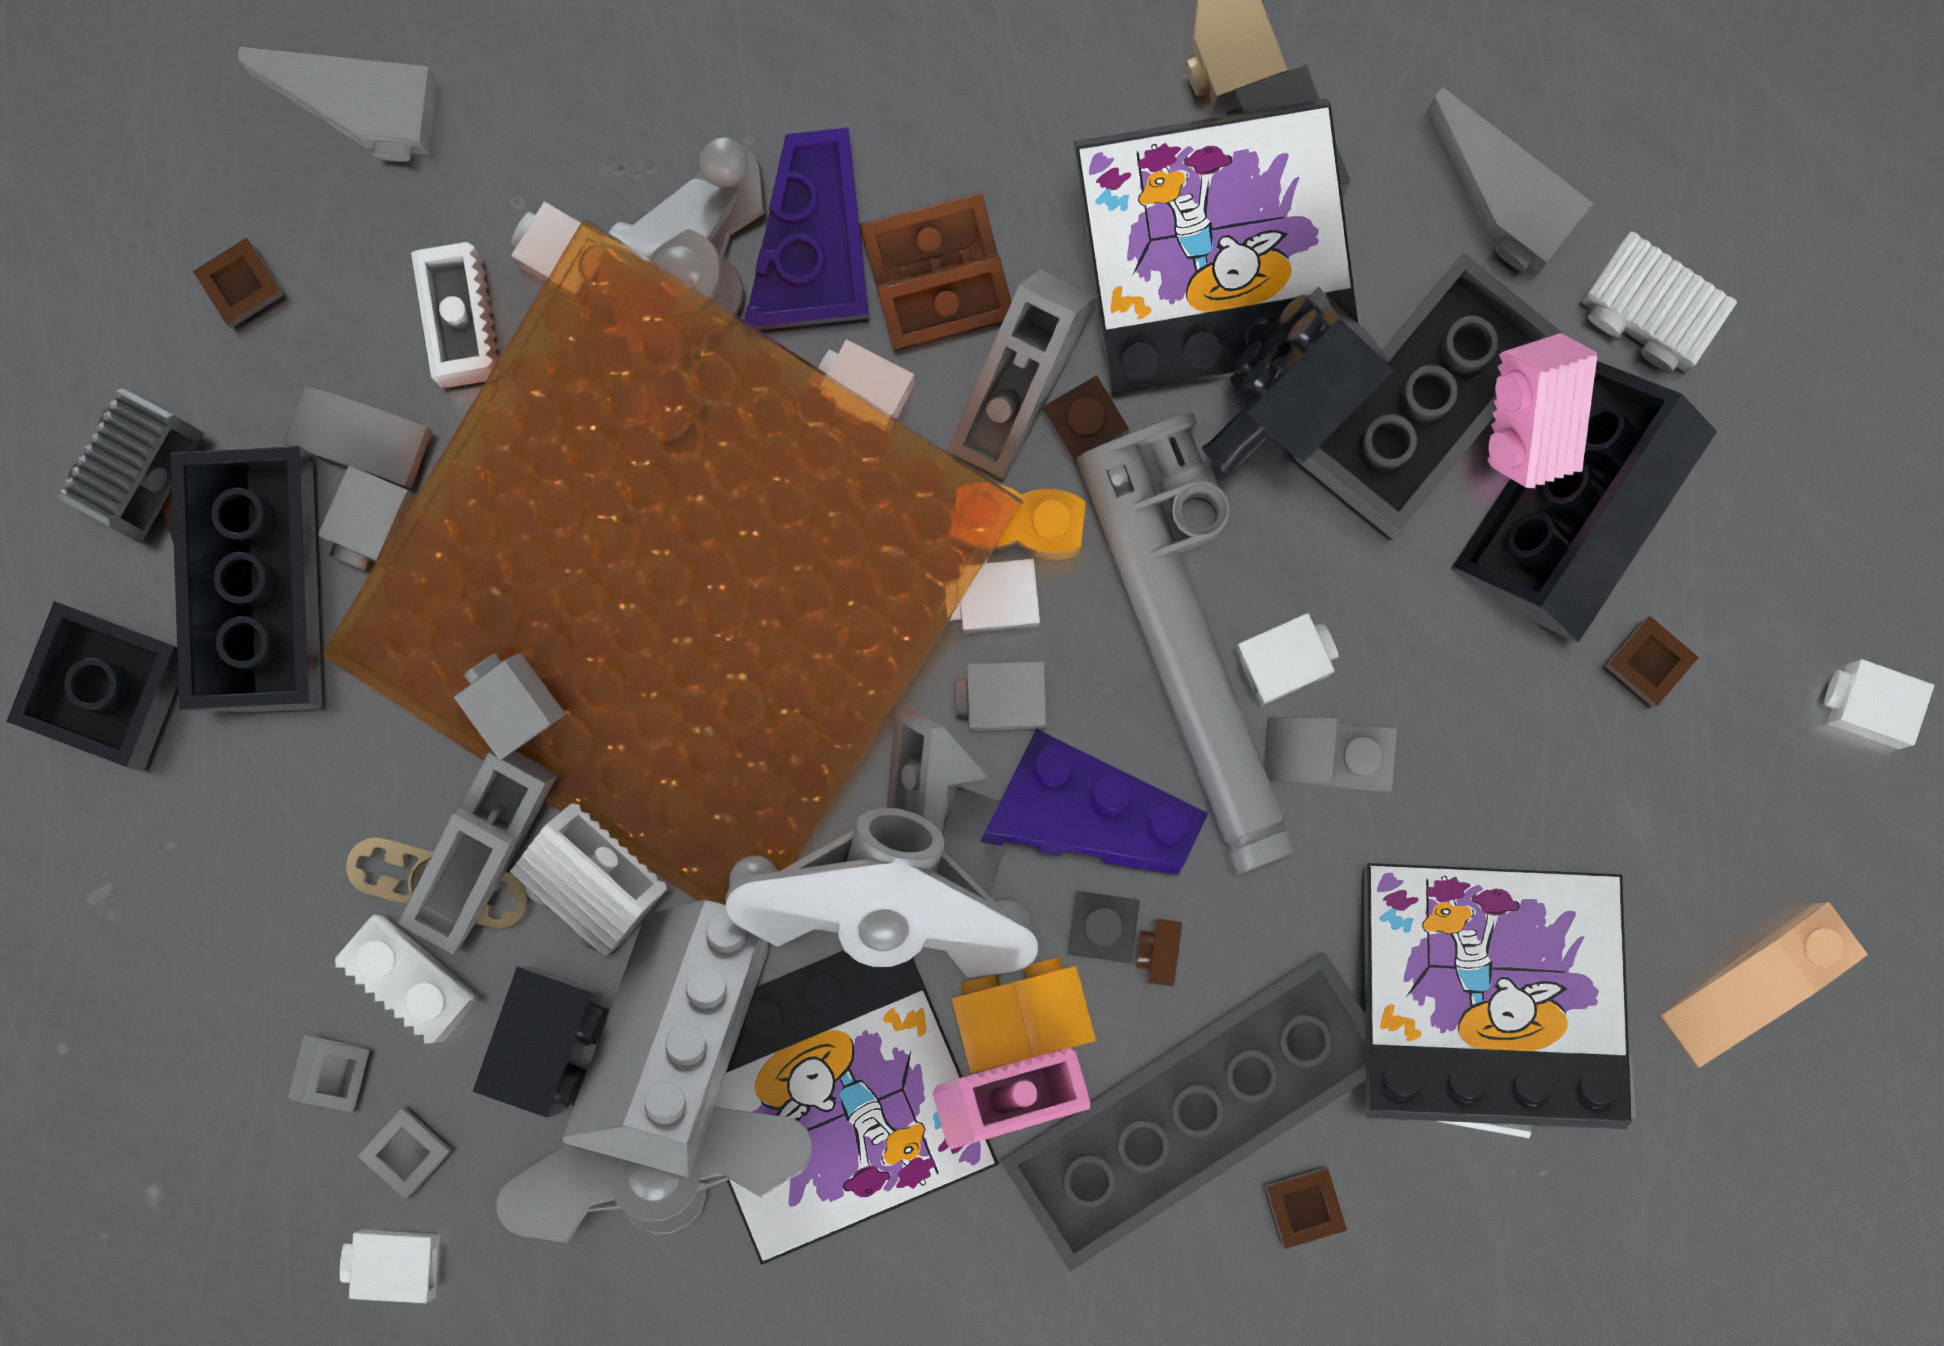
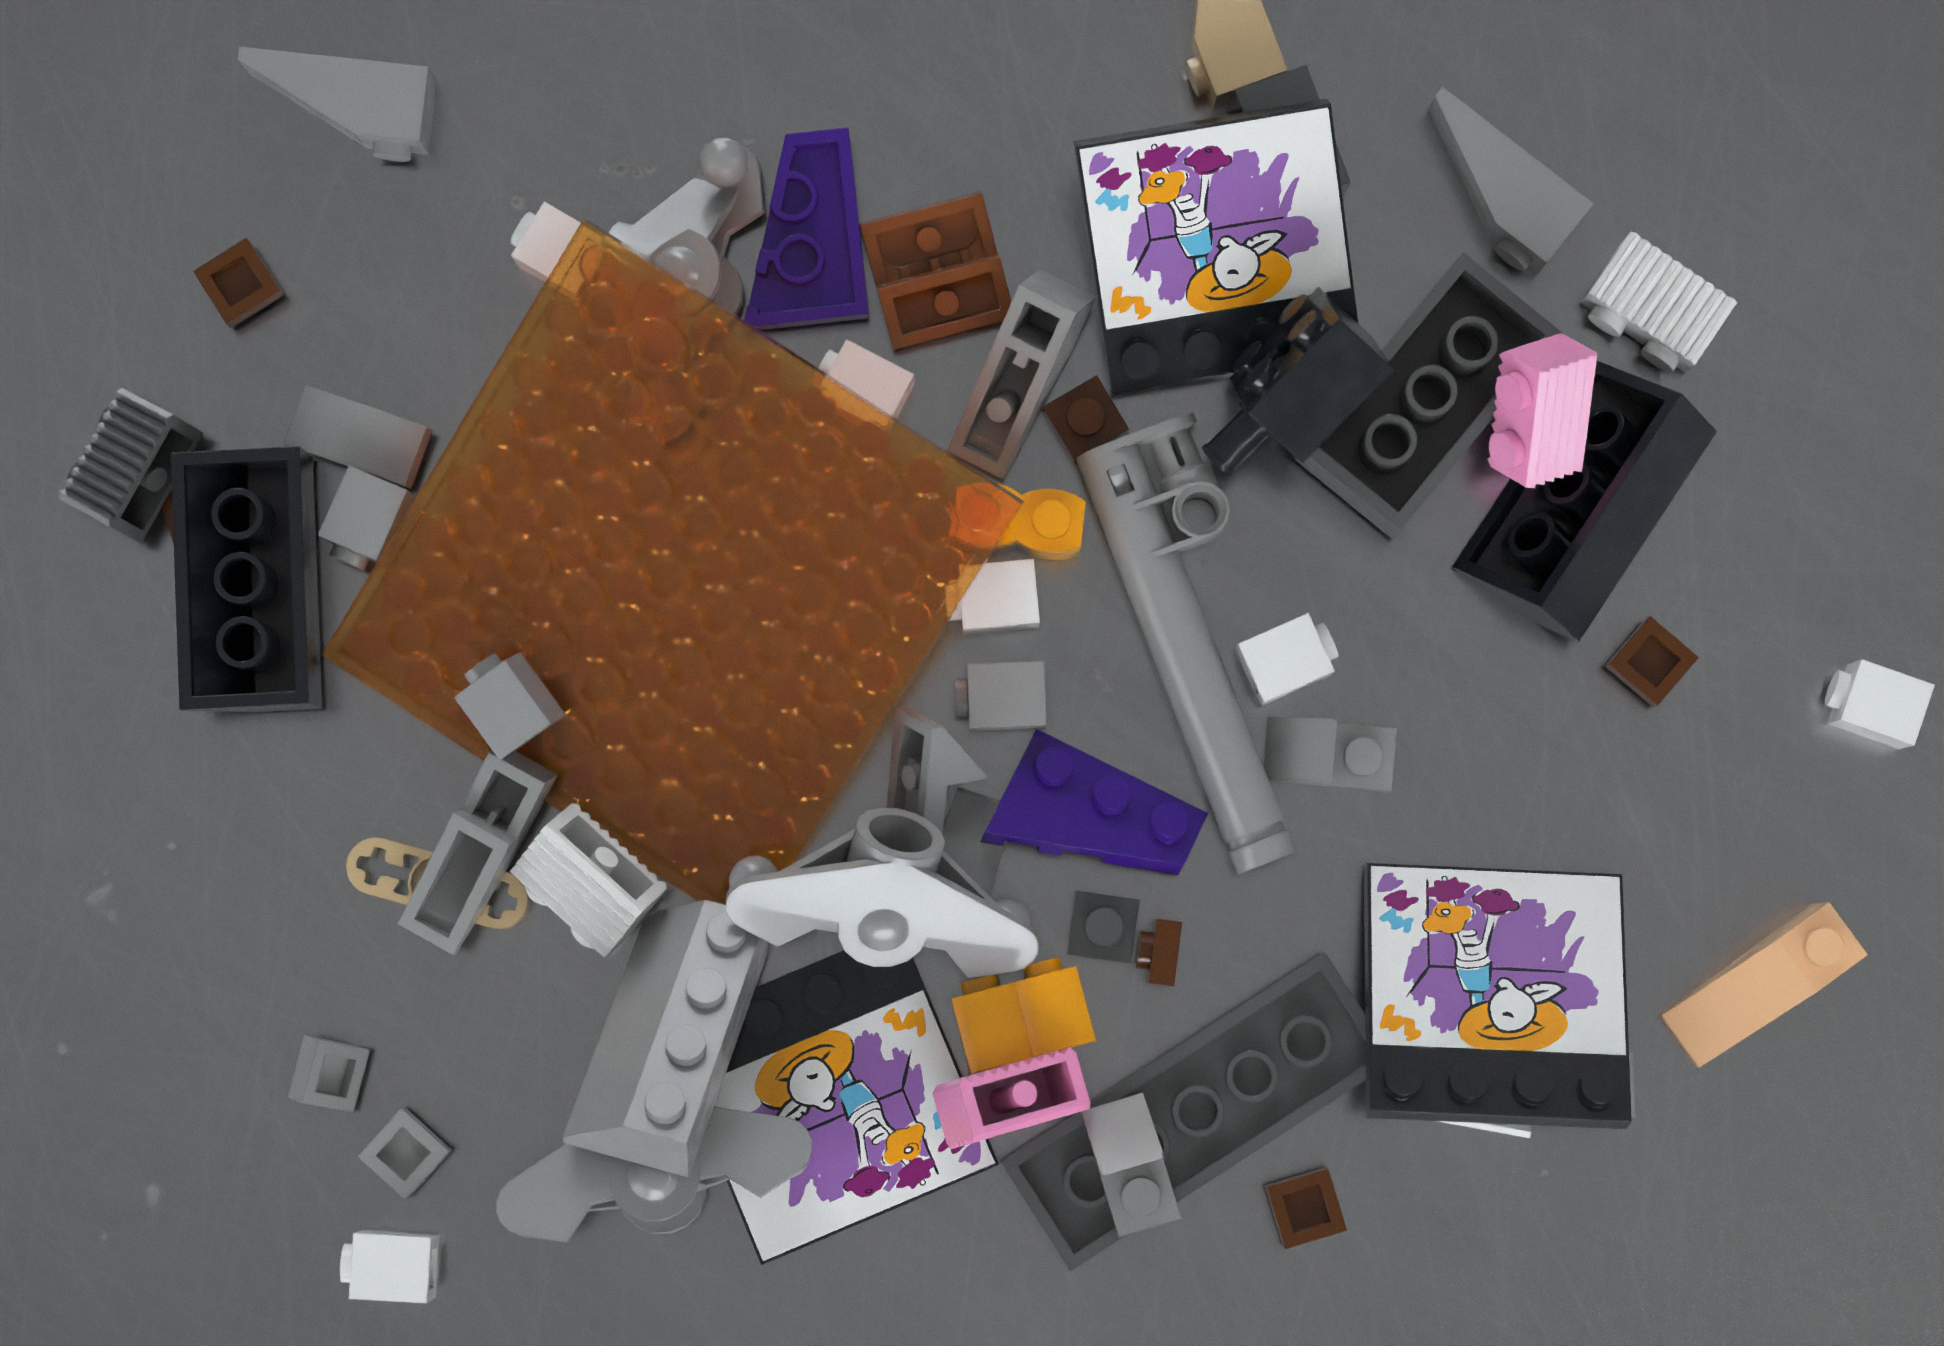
(97, 687): black brick -> none
(407, 979): white brick -> none
(455, 314): white brick -> none
(541, 1042): black brick -> none
(1131, 1164): none -> light grey slope

